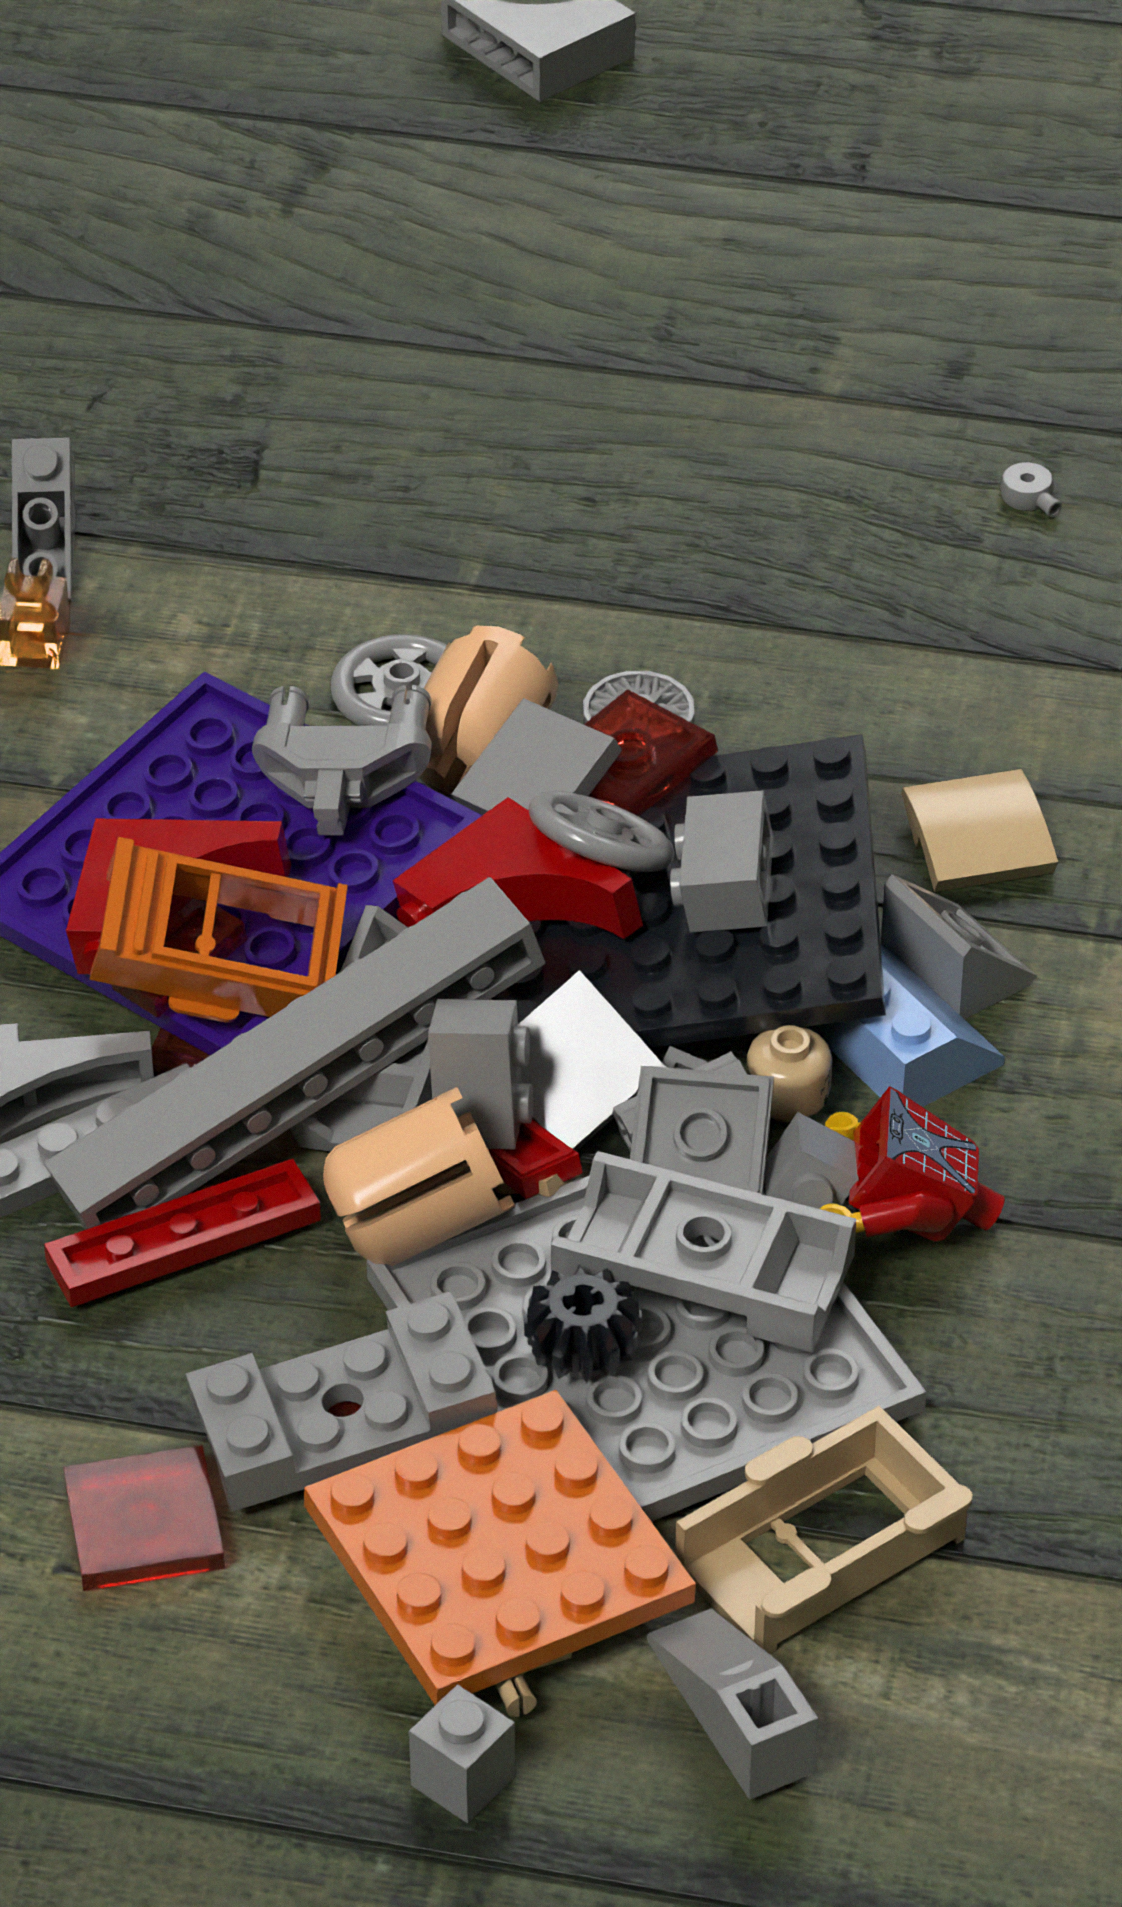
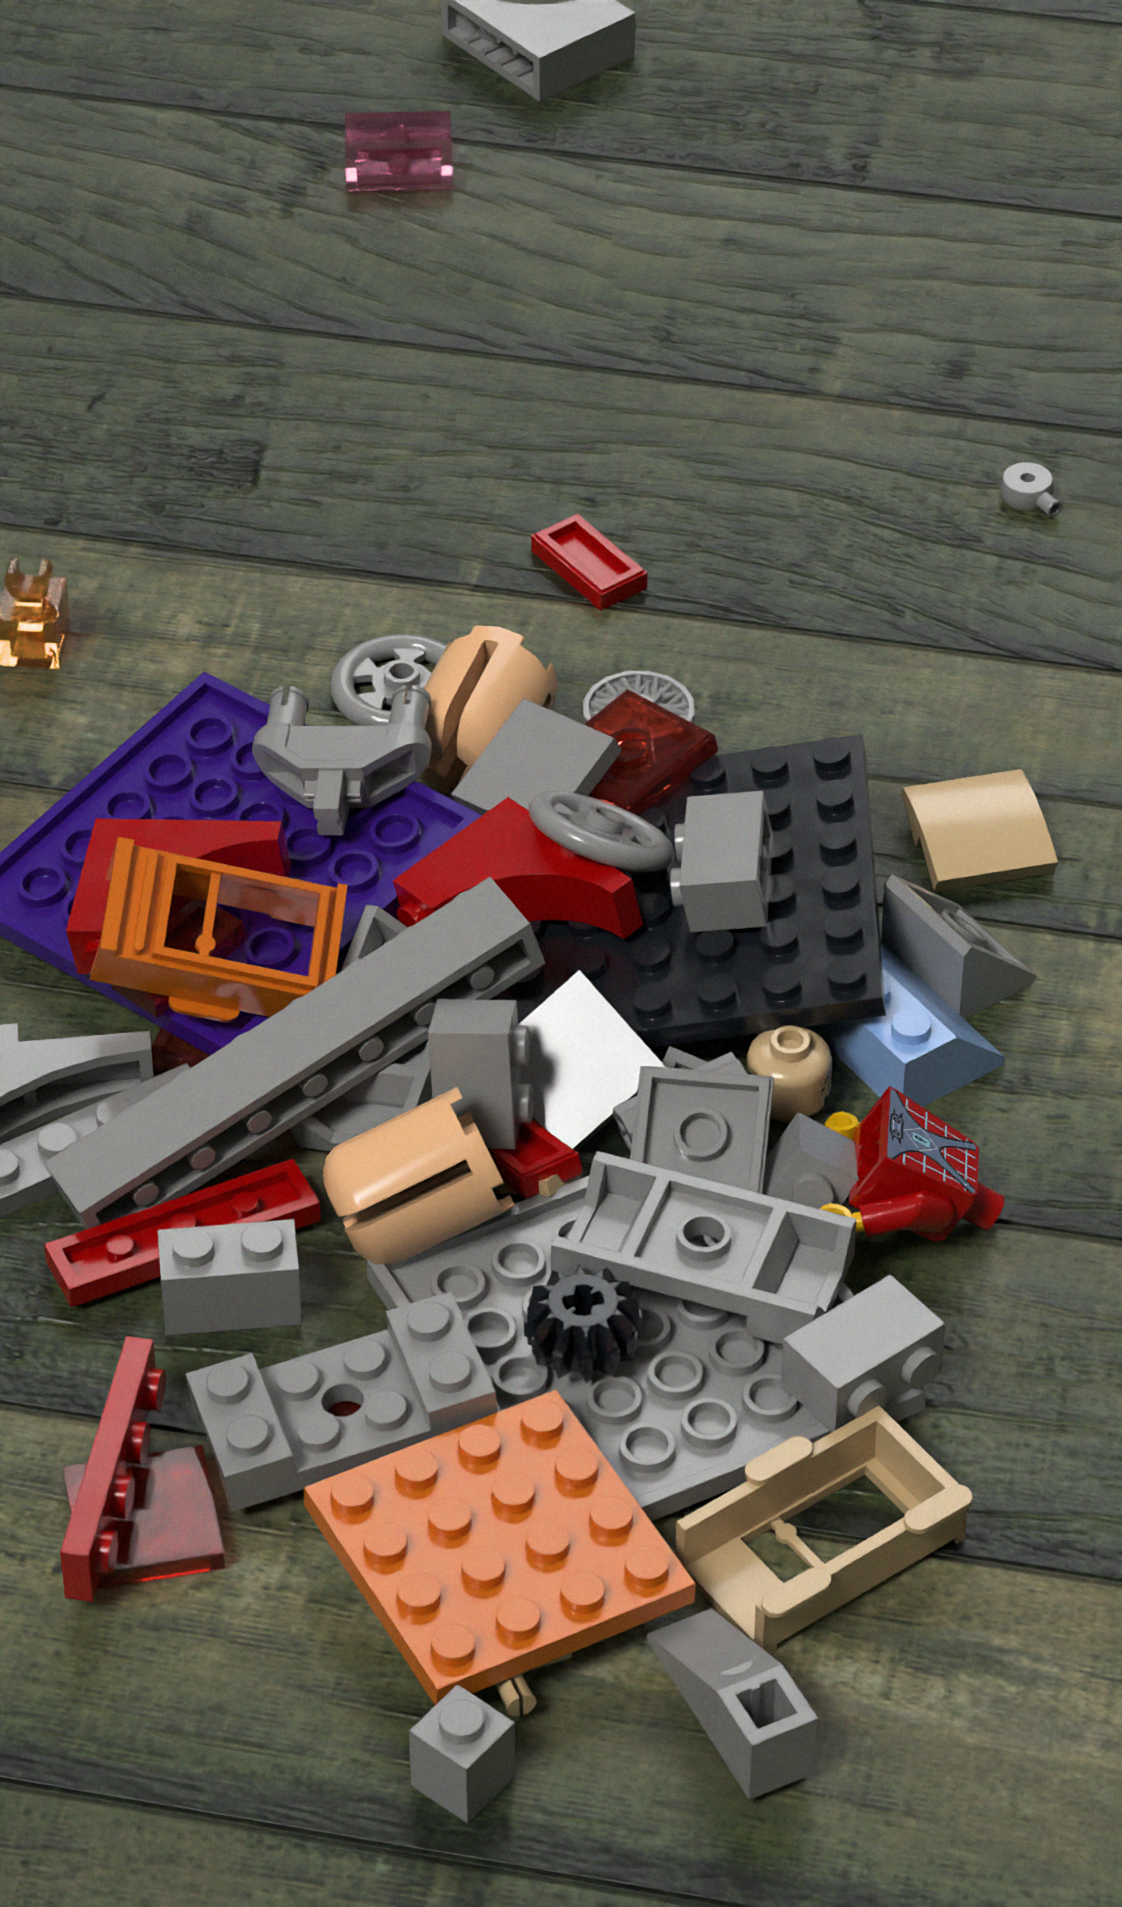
(44, 506): light grey slope -> none
(107, 1483): none -> red plate
(229, 1277): none -> light grey brick
(398, 150): none -> clear pink slope
(589, 562): none -> red tile
(863, 1353): none -> light grey brick

